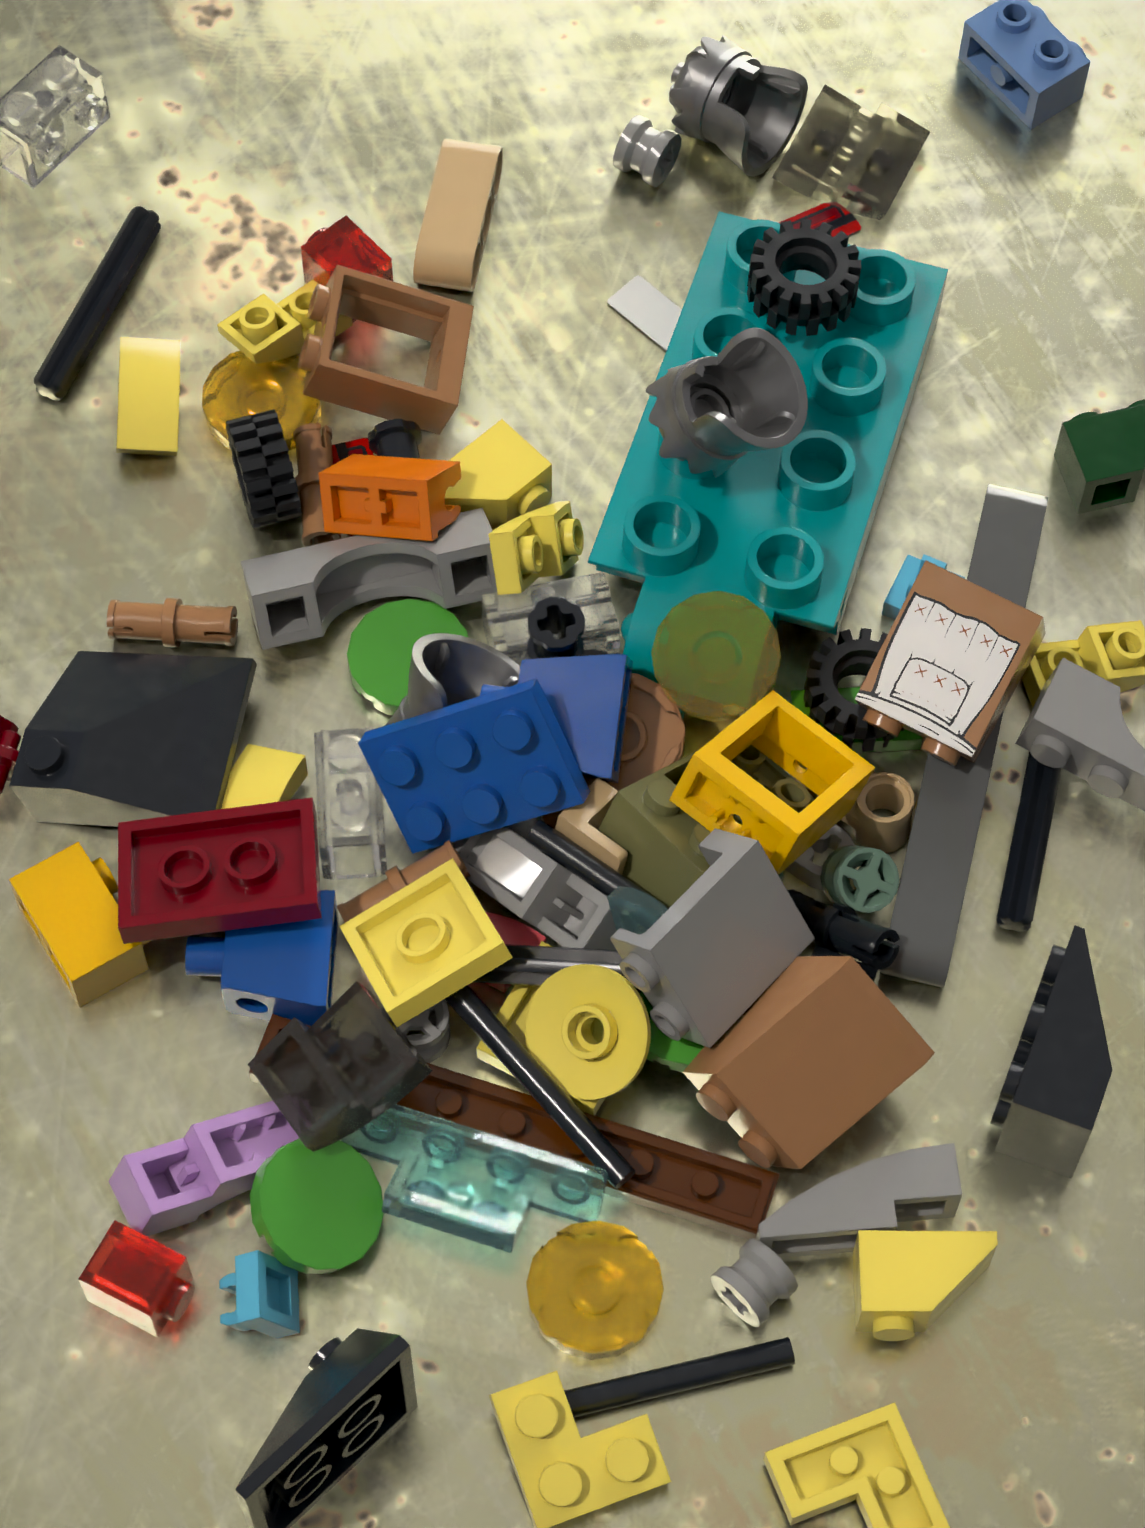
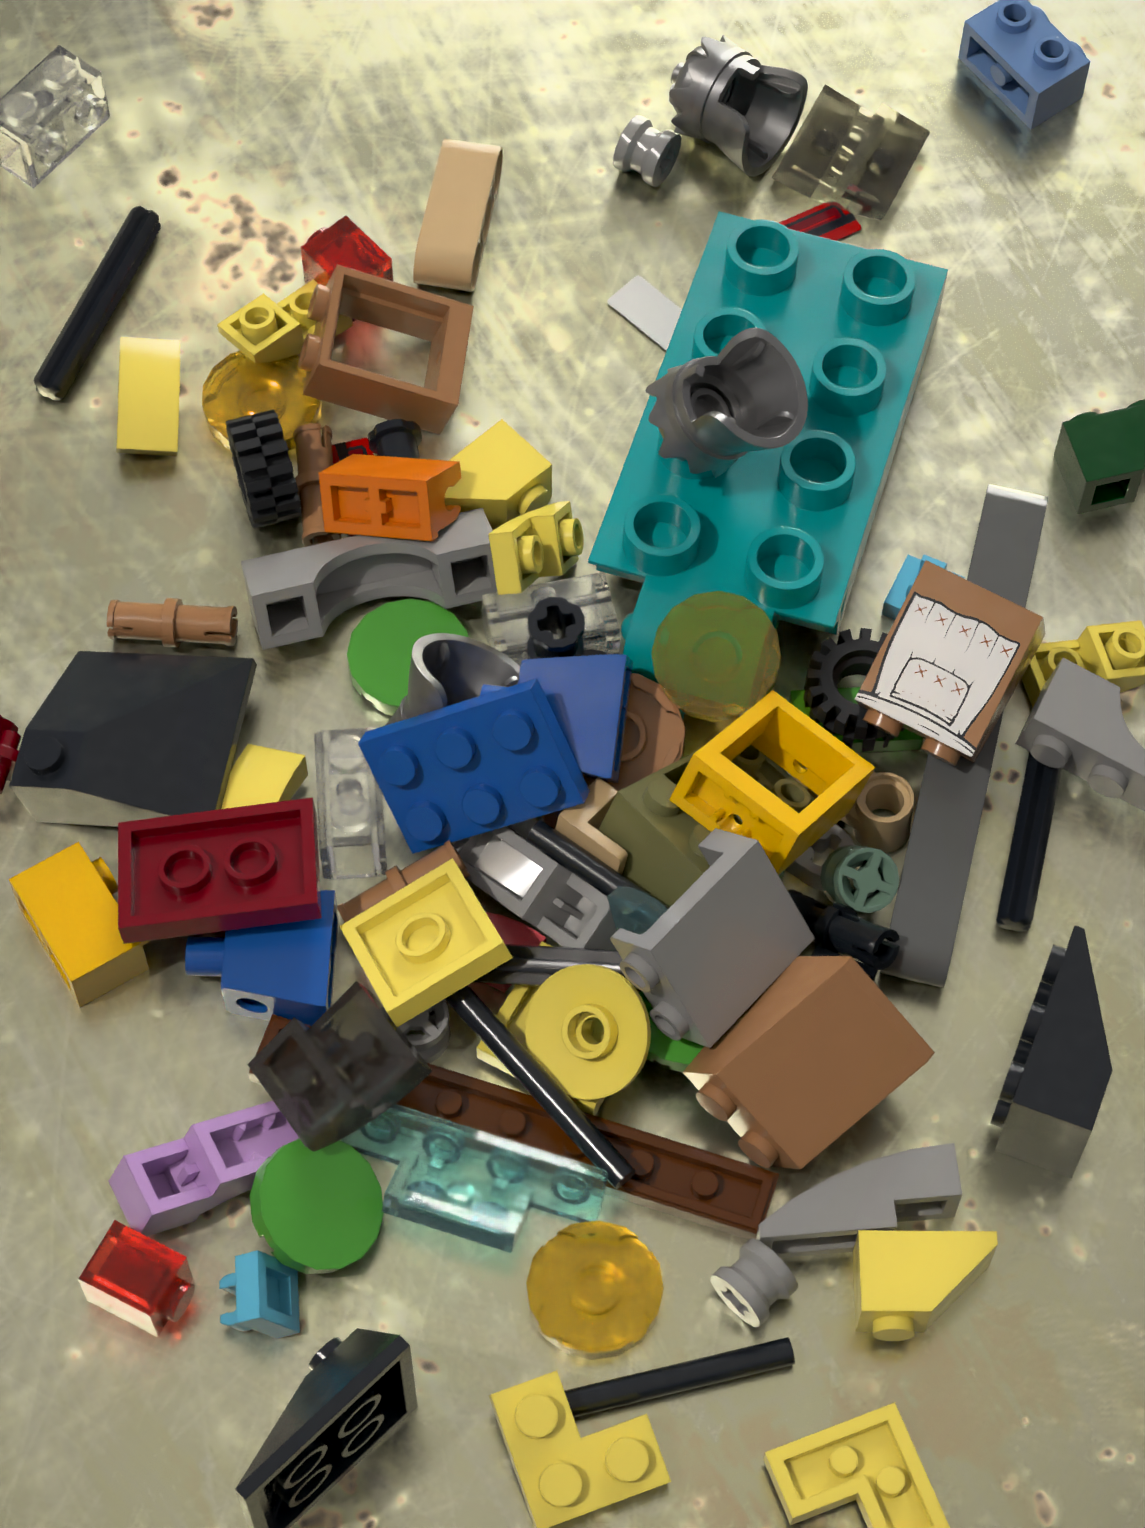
(807, 251): black tyre -> none

